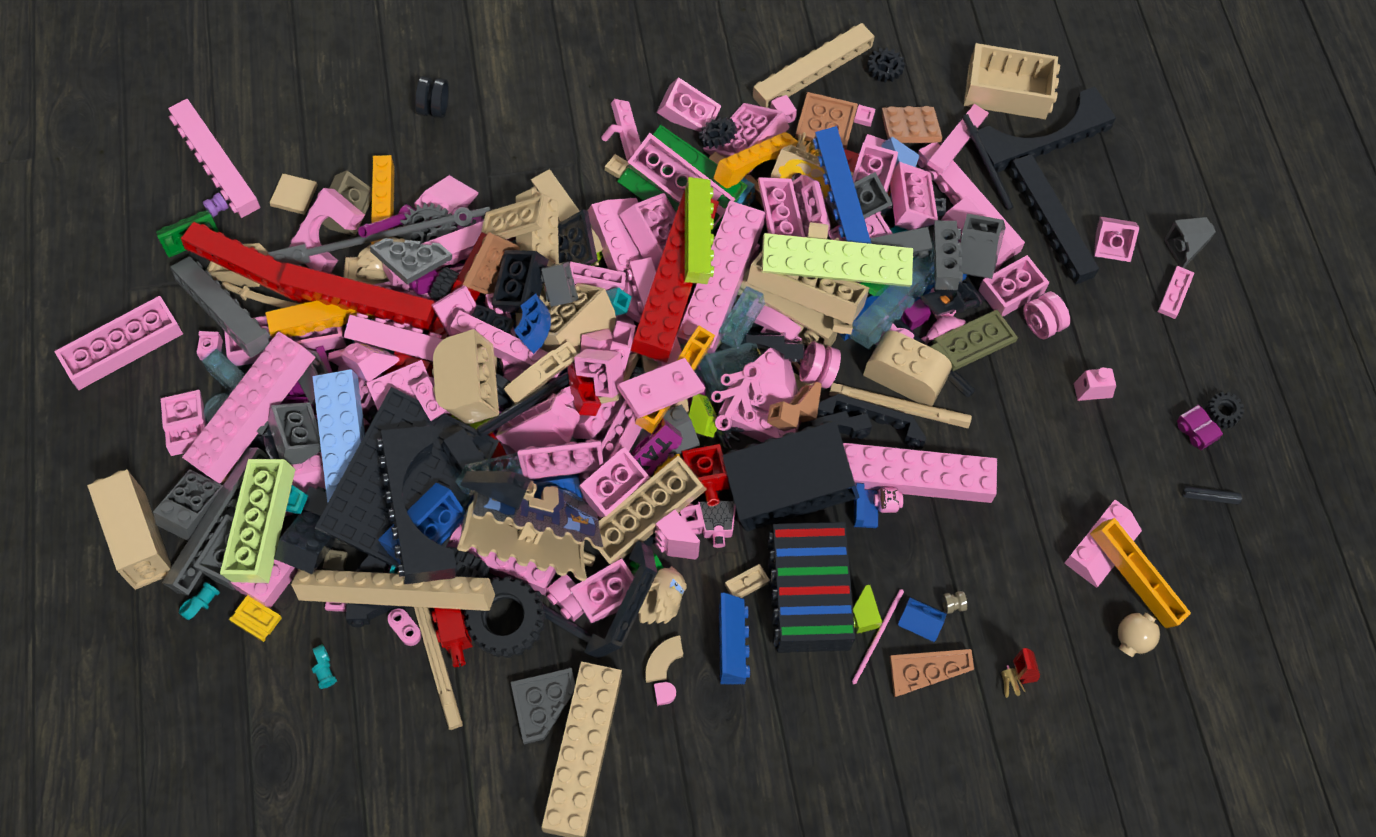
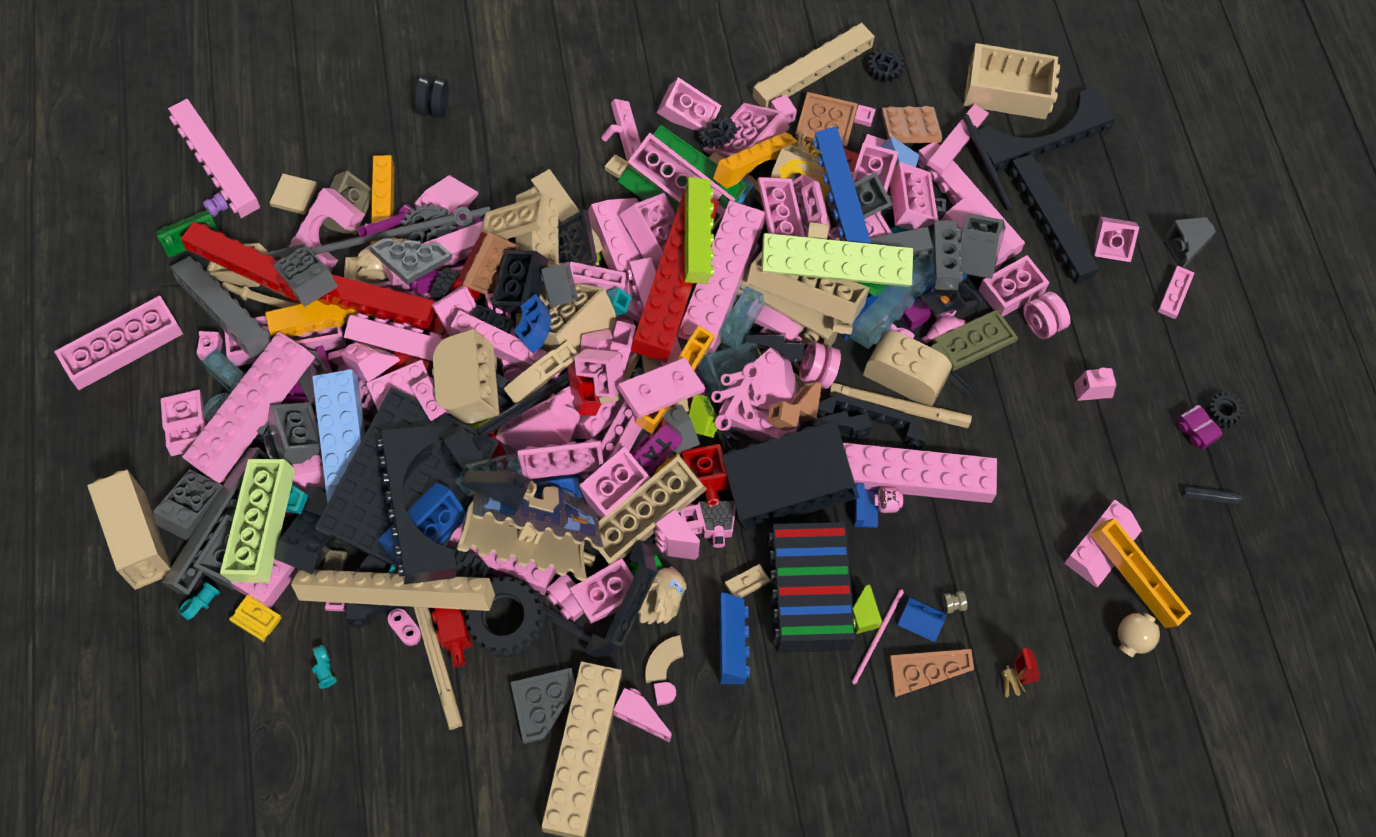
(305, 275): none -> dark grey slope
(637, 711): none -> bright pink slope

